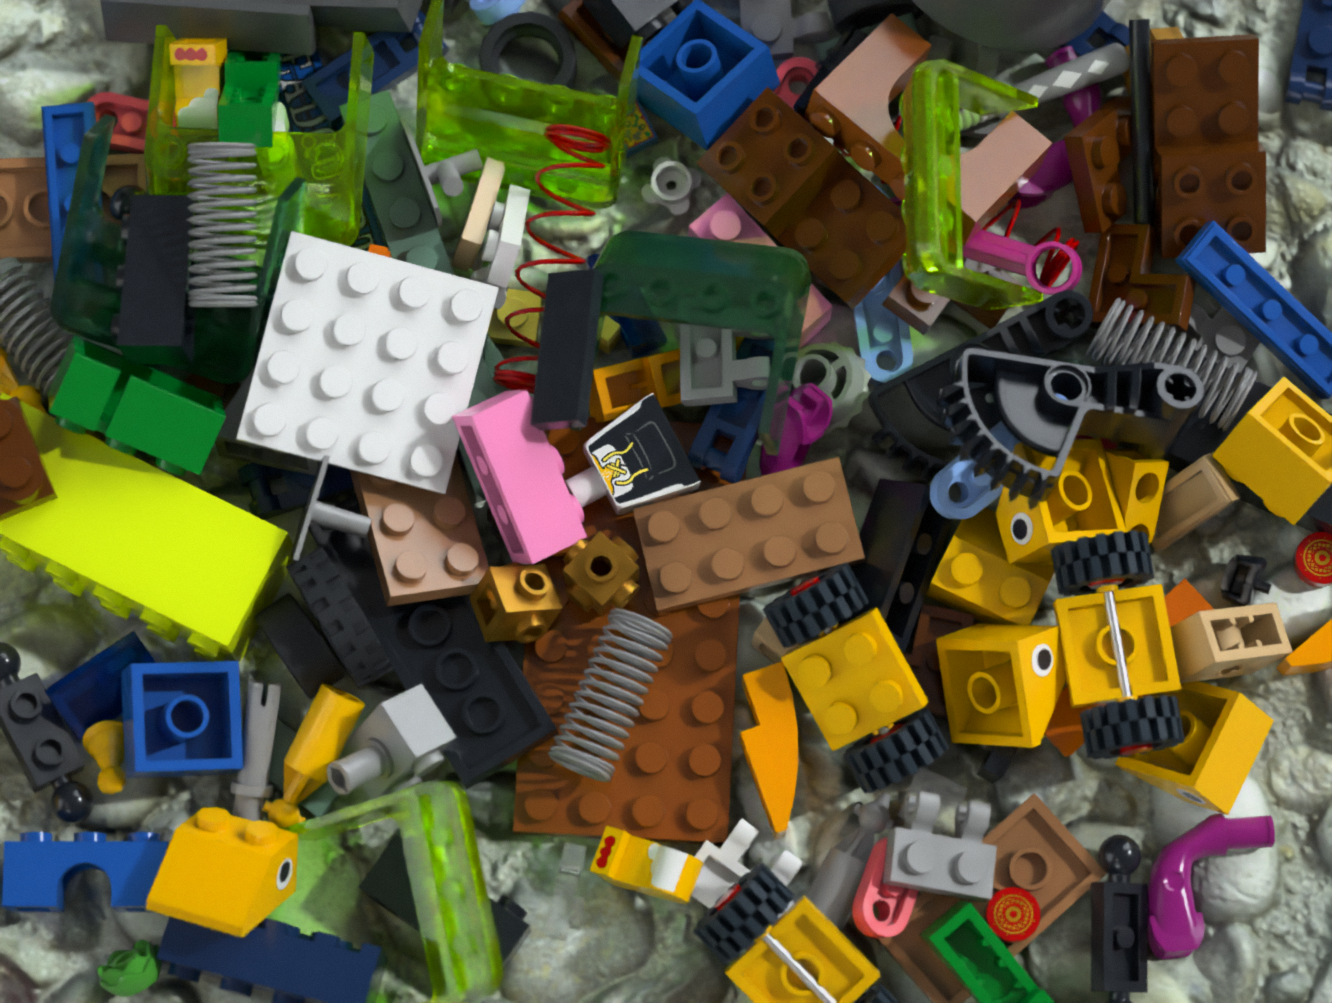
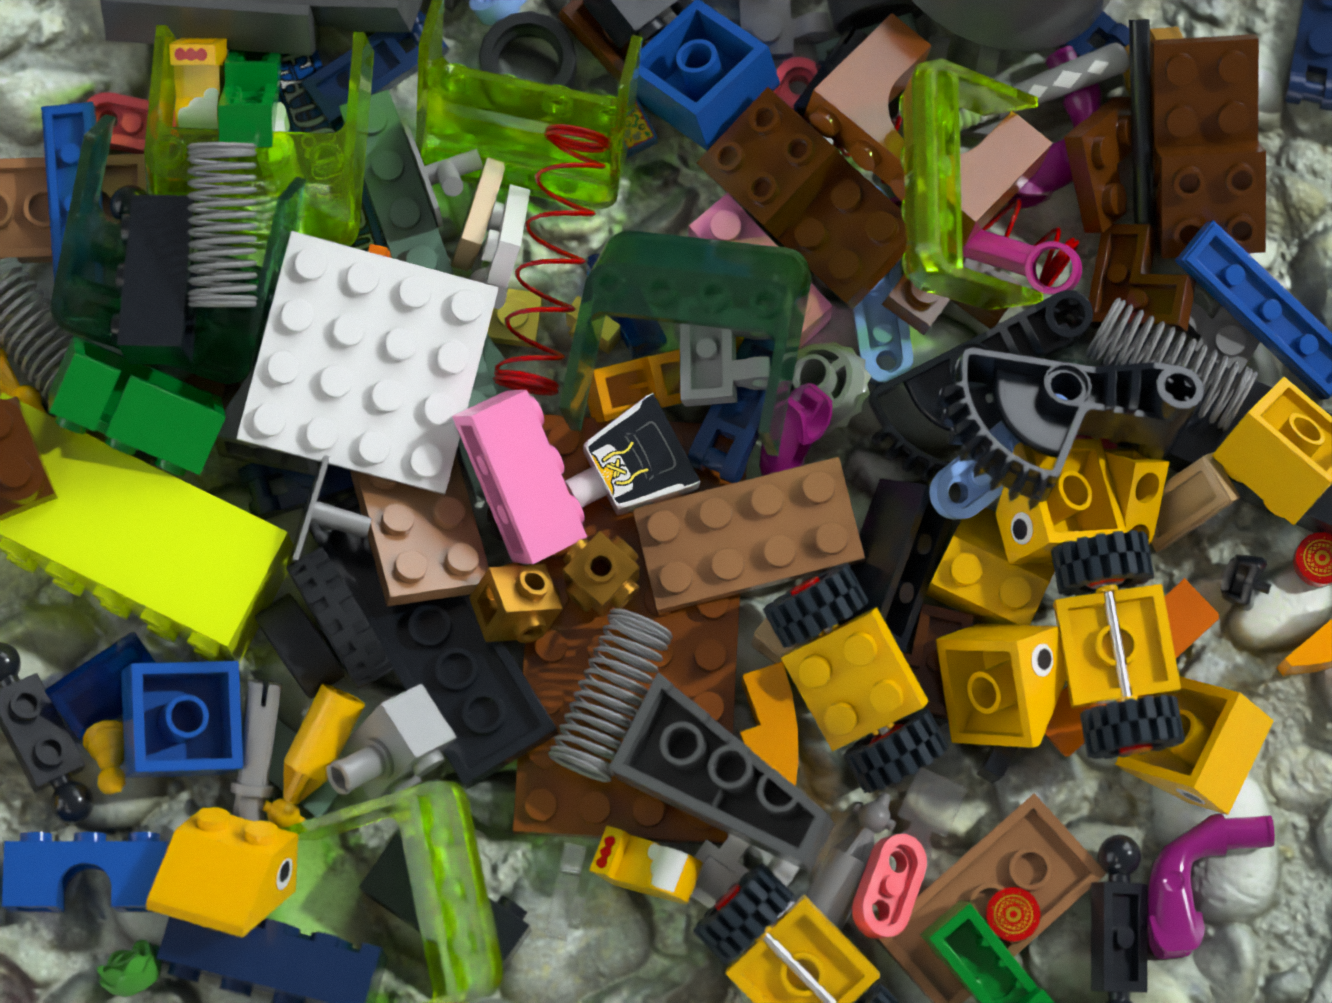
(567, 349): black tile -> none
(671, 171): white plate -> none
(707, 772): none -> dark grey wedge
(940, 863): light grey plate -> none
(1229, 642): tan brick -> none

